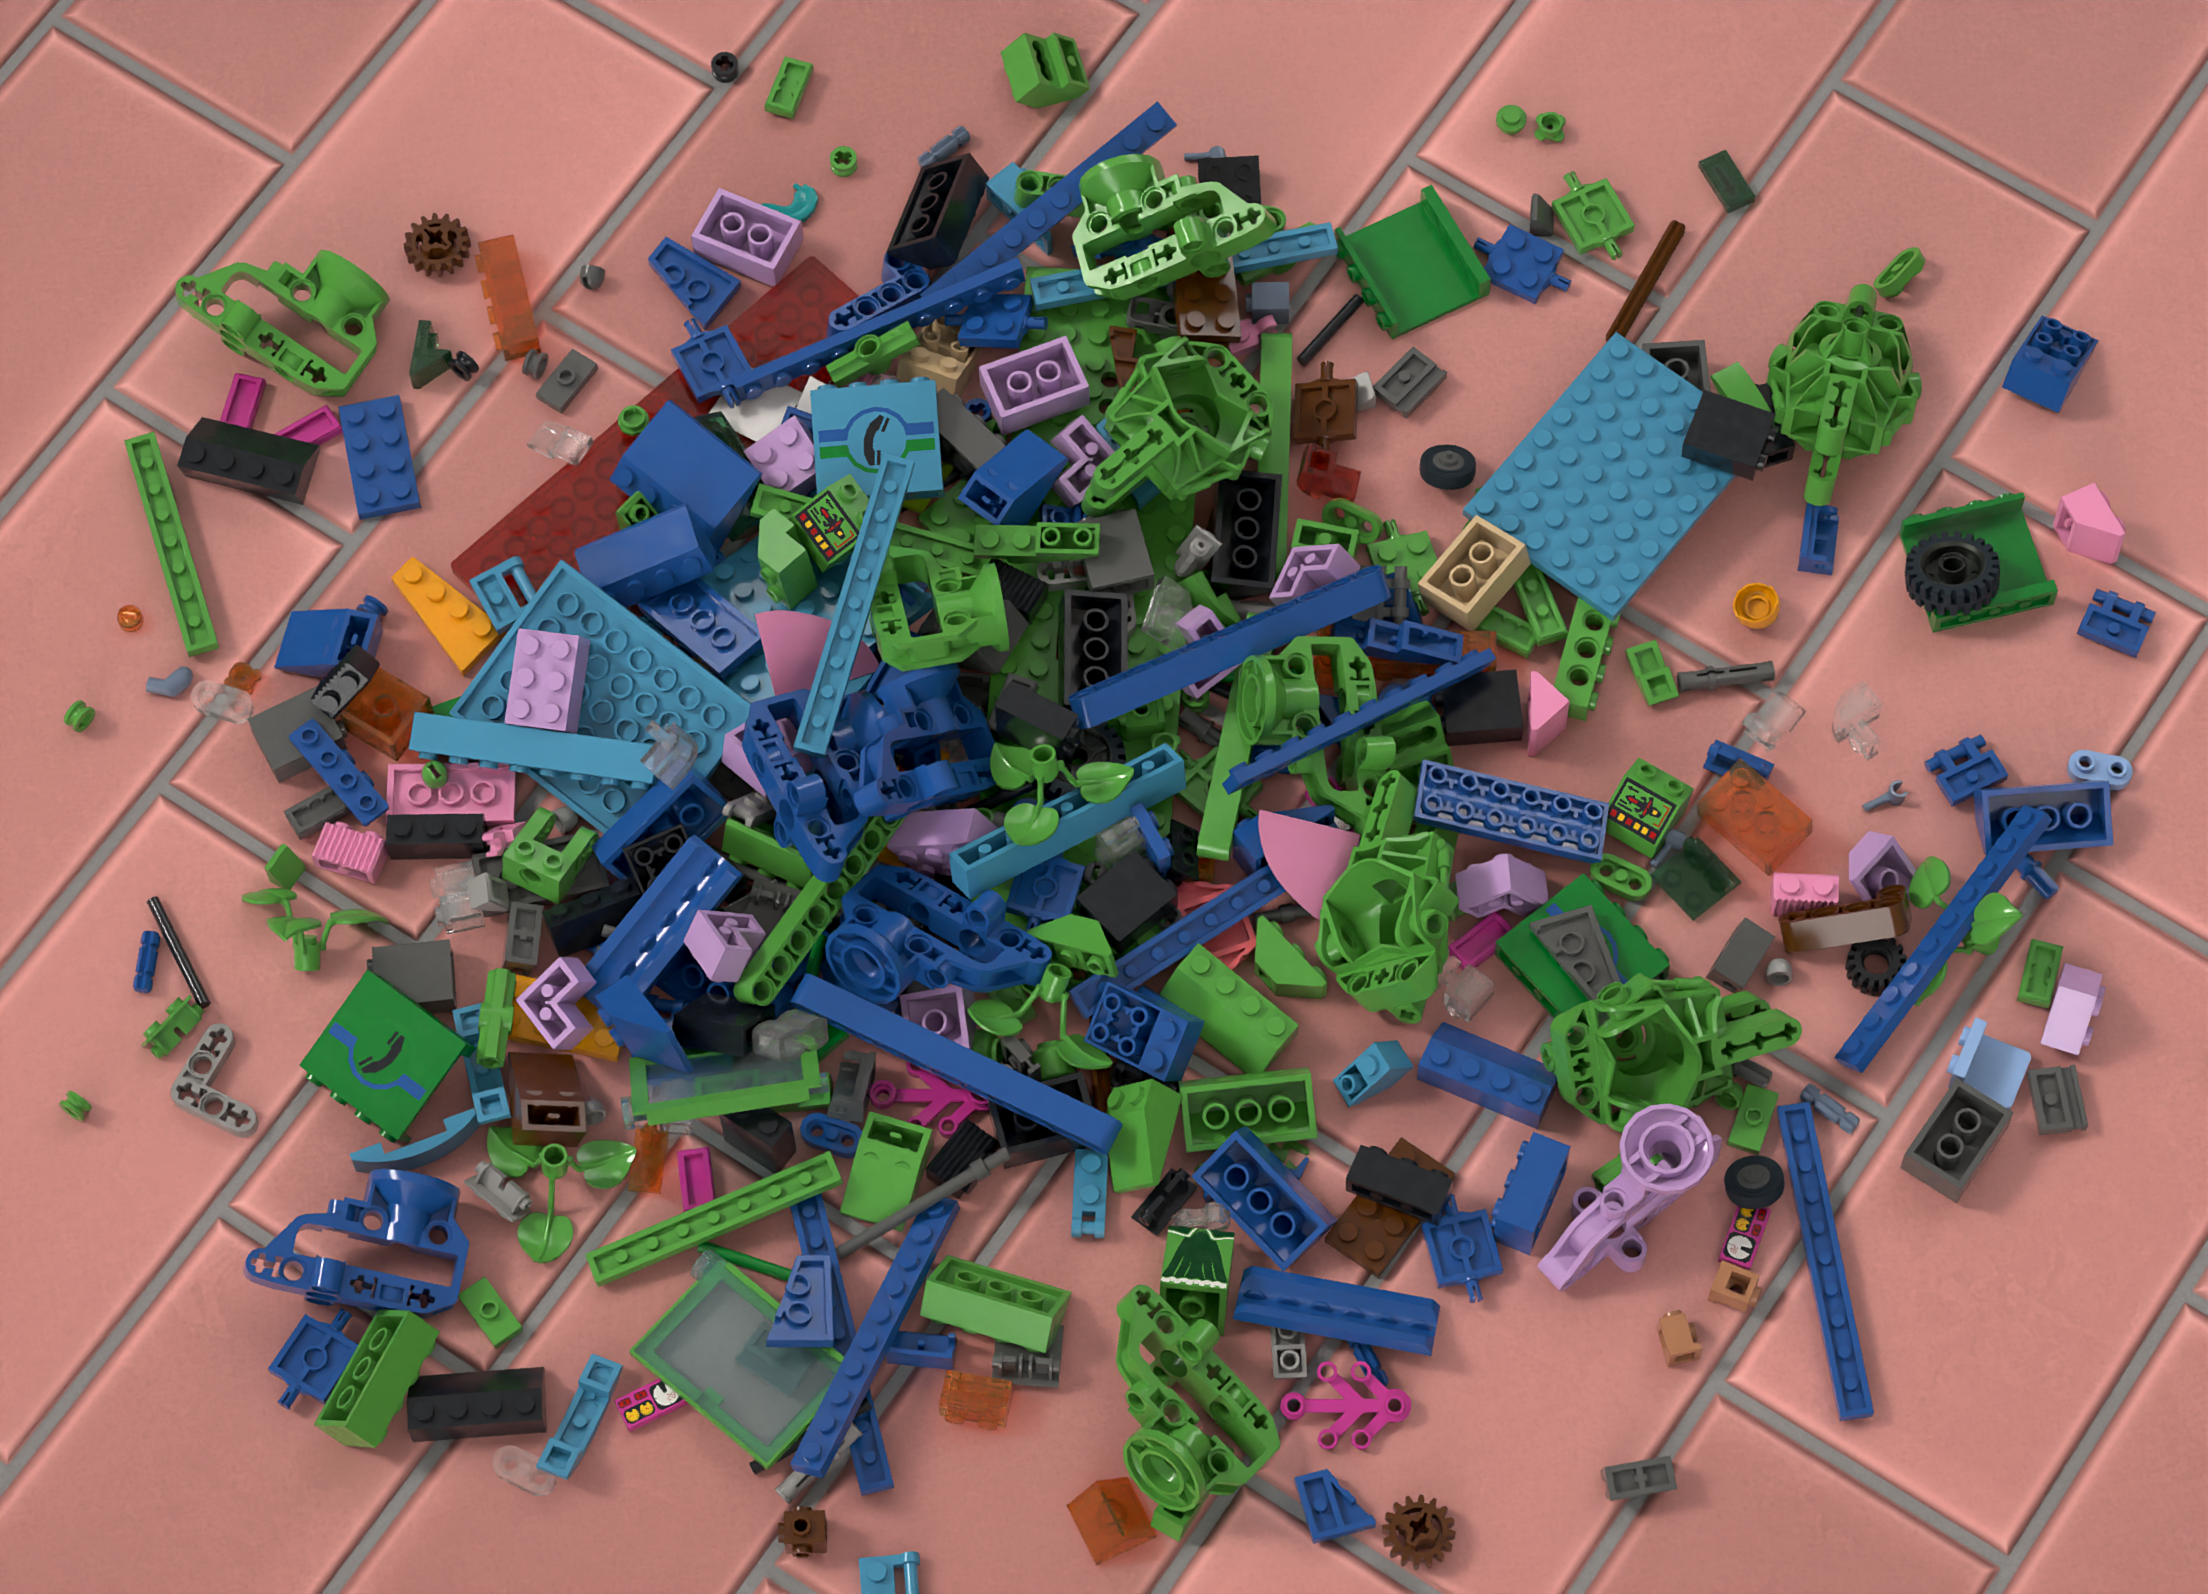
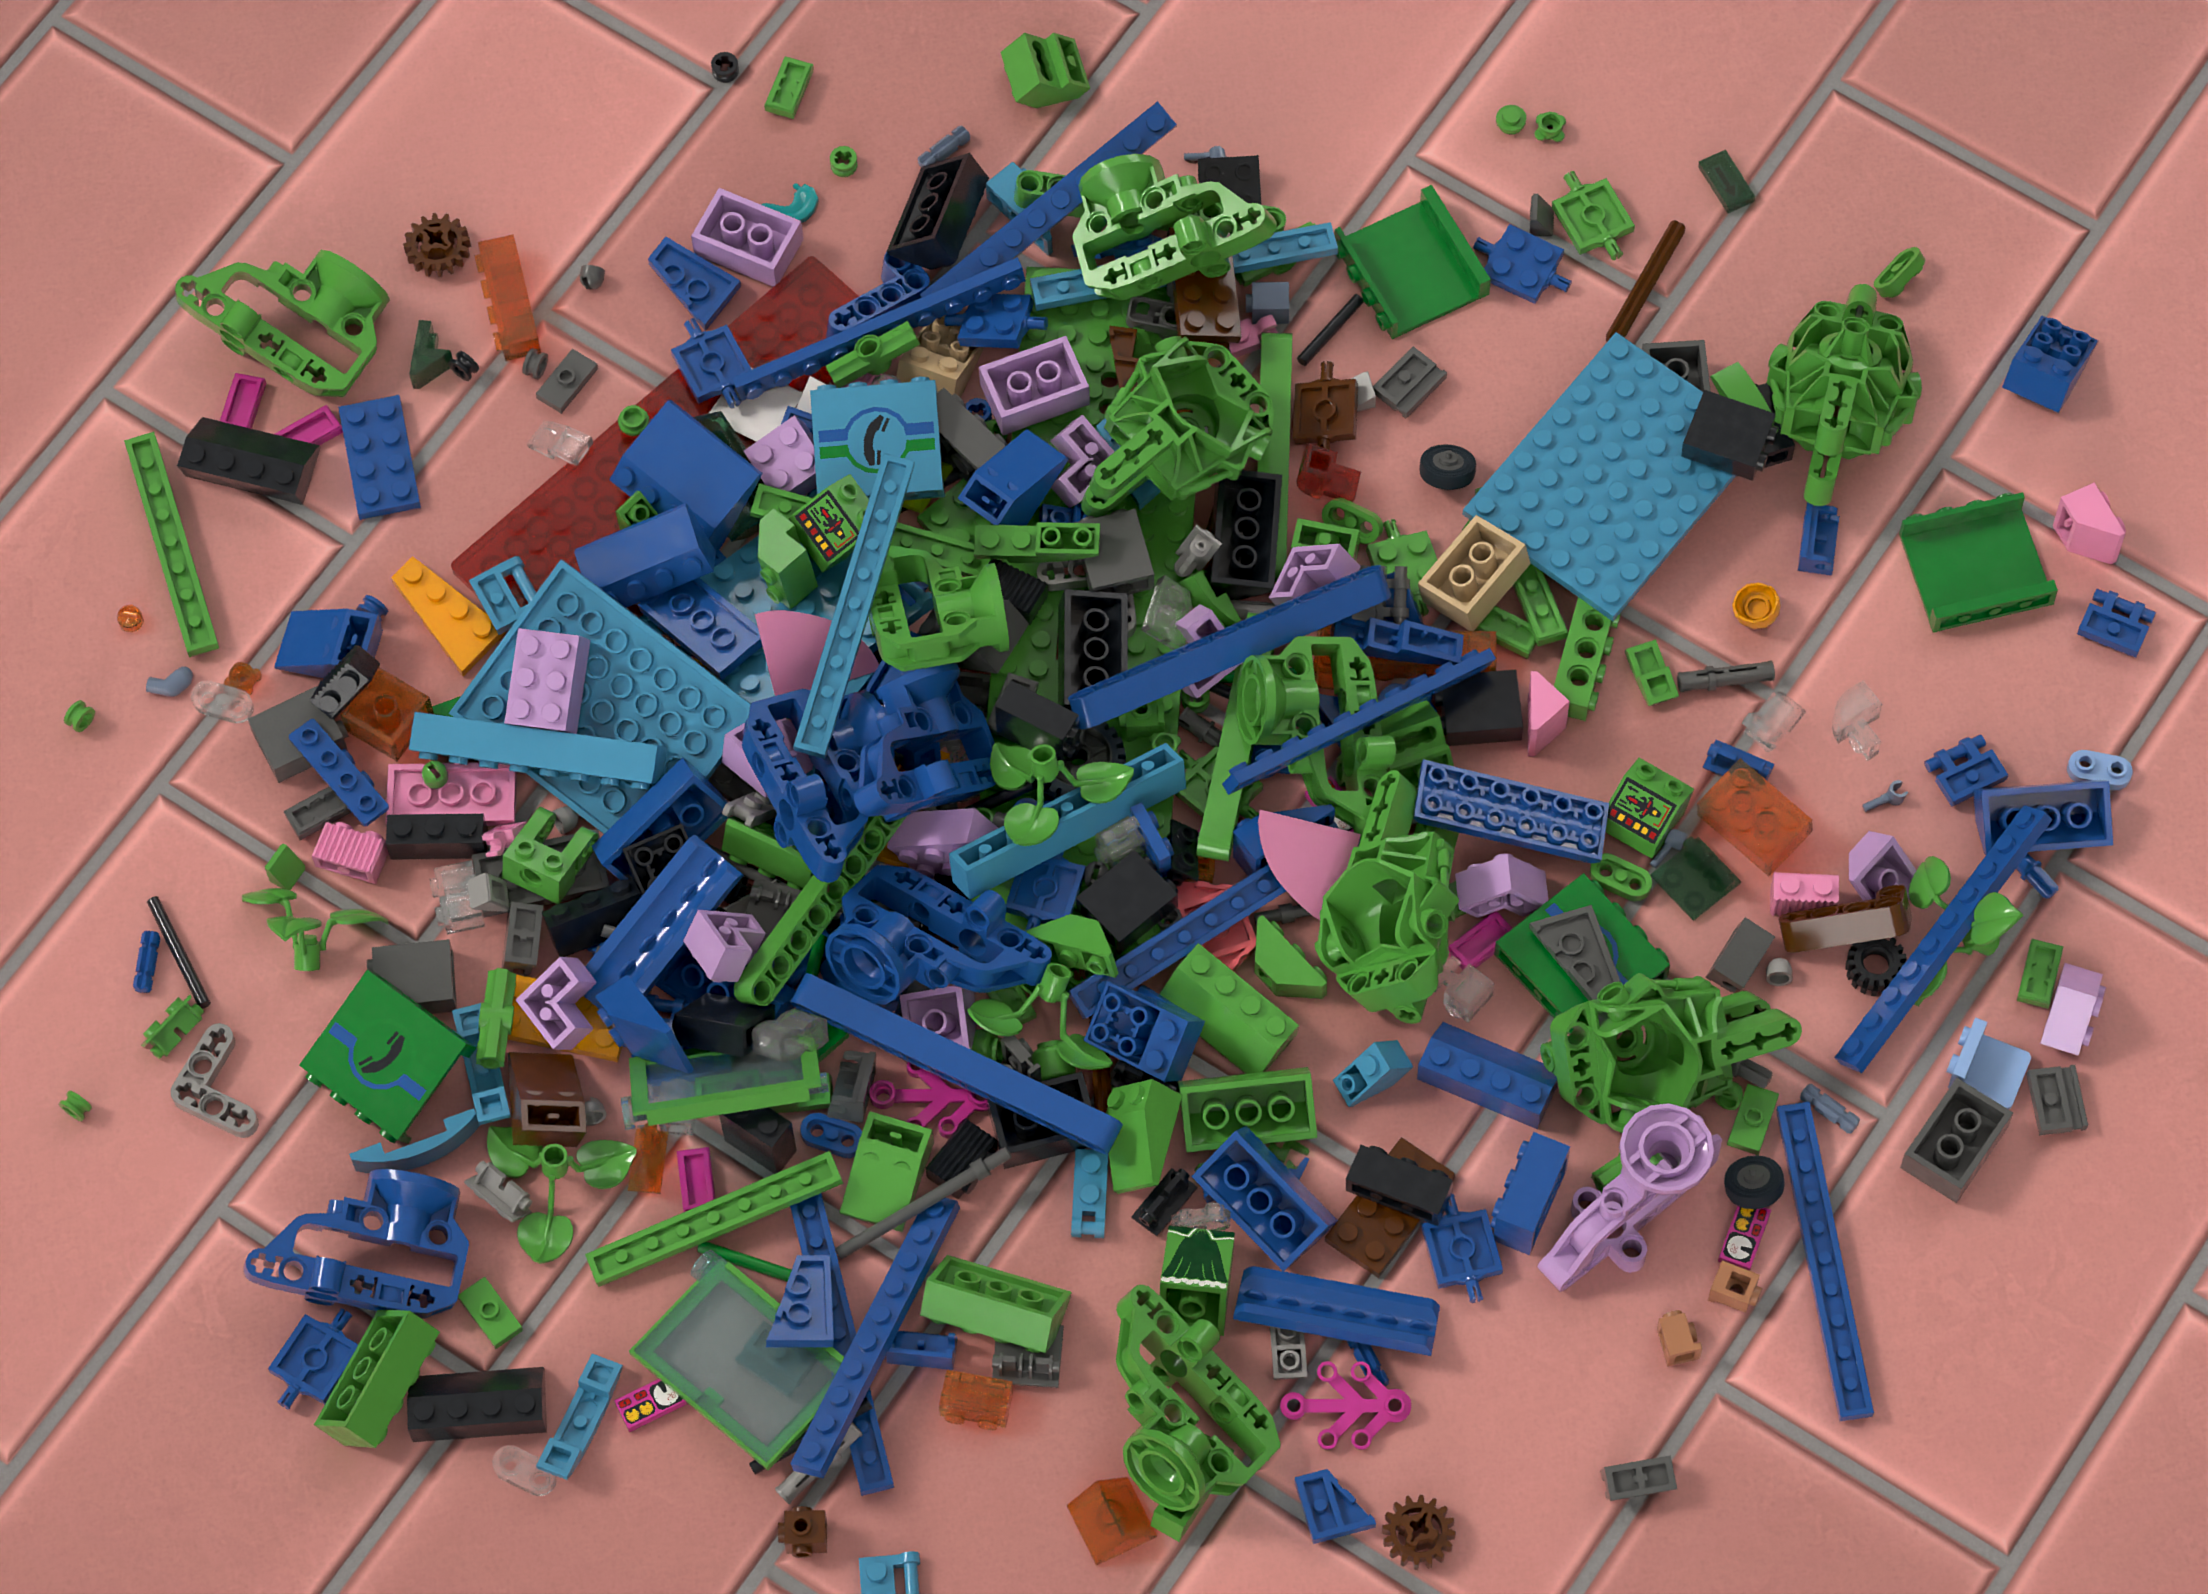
(672, 753): clear brick -> none
(1952, 573): black wheel -> none

